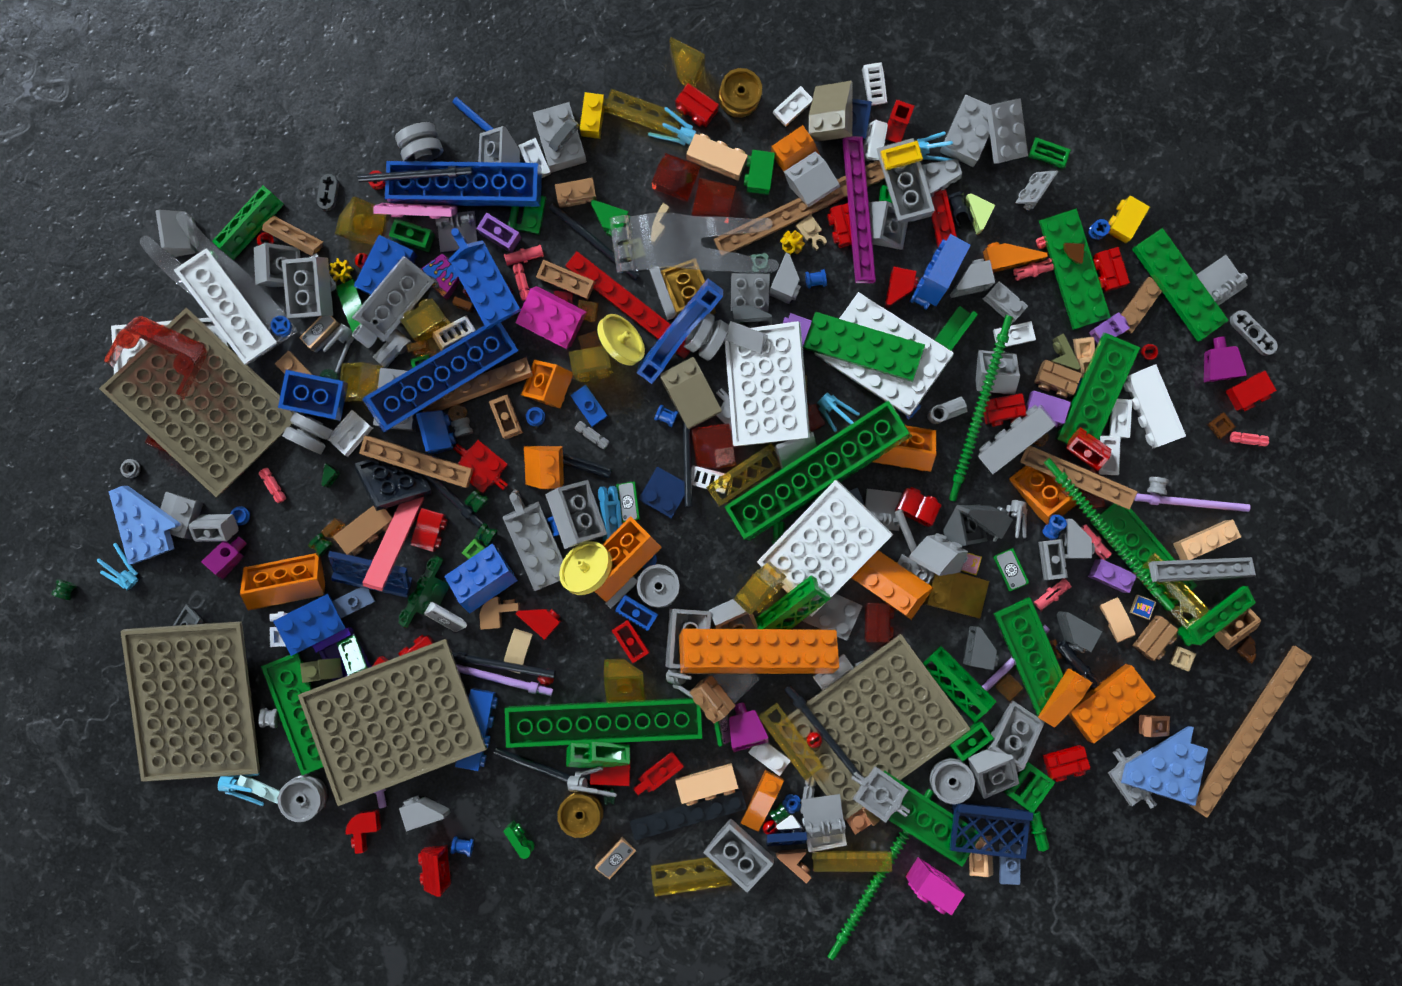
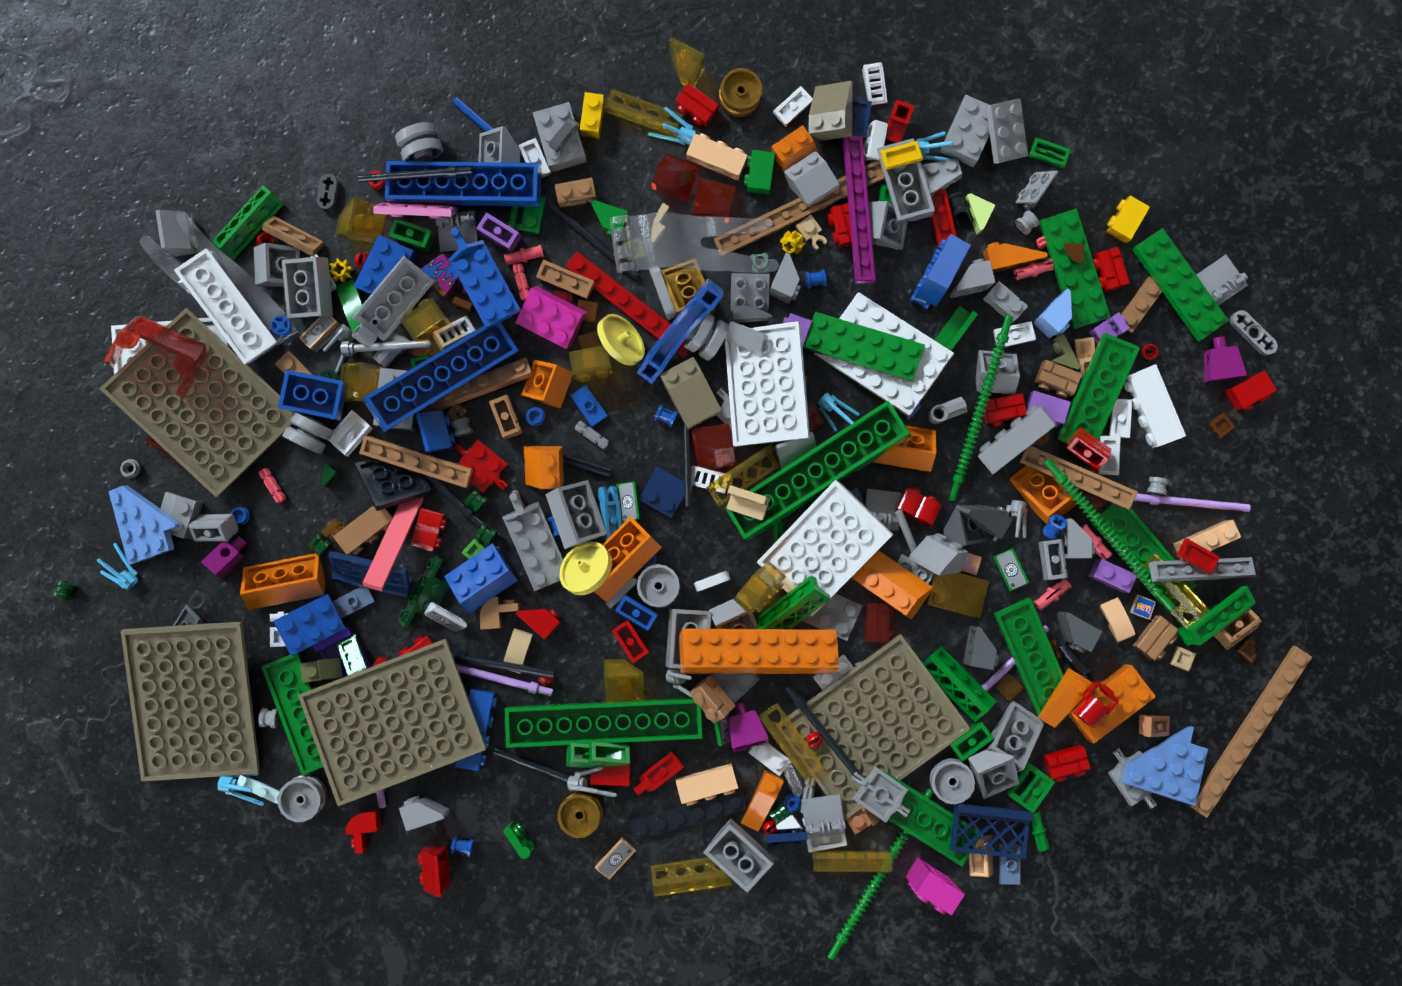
(349, 348): none -> light grey piece
(711, 581): none -> white beam
(747, 503): none -> tan panel
(791, 859): nougat slope -> none
(792, 777): none -> clear axle
(900, 285): red slope -> none
(1027, 222): none -> light grey wheel
(1056, 316): none -> light blue slope
(1092, 710): none -> red piece
(1099, 234): blue bush -> none
(1198, 556): none -> red tile
(1251, 439): coral axle -> none

